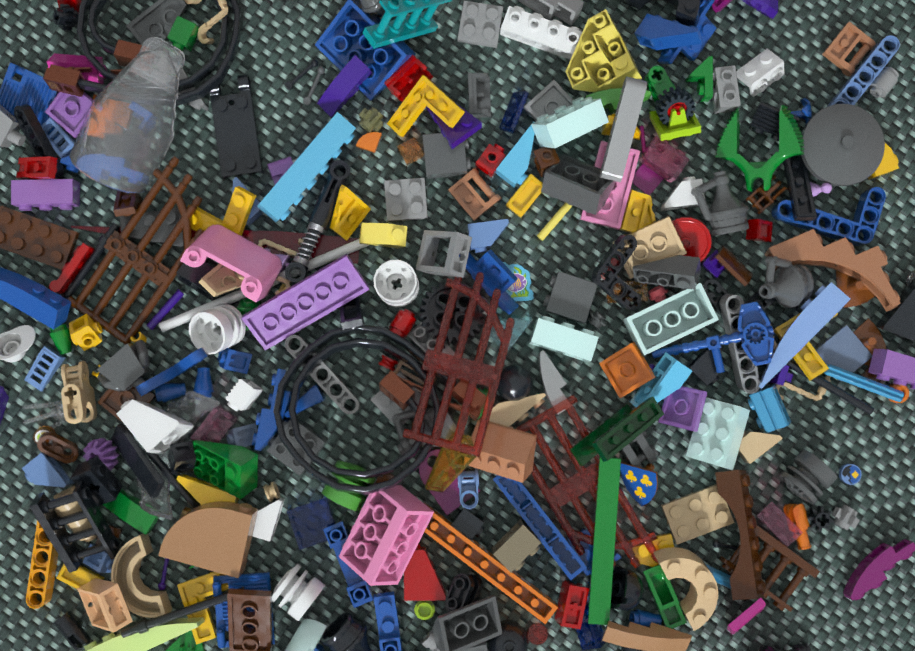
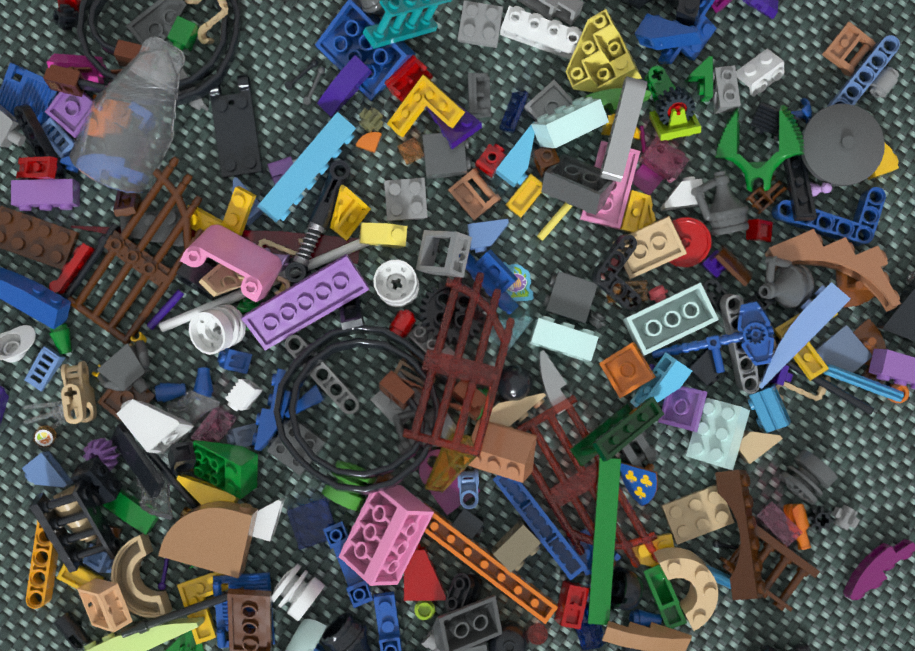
(57, 447): reddish brown plate -> none
(85, 332): yellow brick -> none
(171, 373): blue beam -> none
(271, 491): tan bush -> none
(388, 363): red bush -> none
(673, 271): dark grey slope -> none
(746, 616): dark pink tile -> none
(850, 474): tile -> none

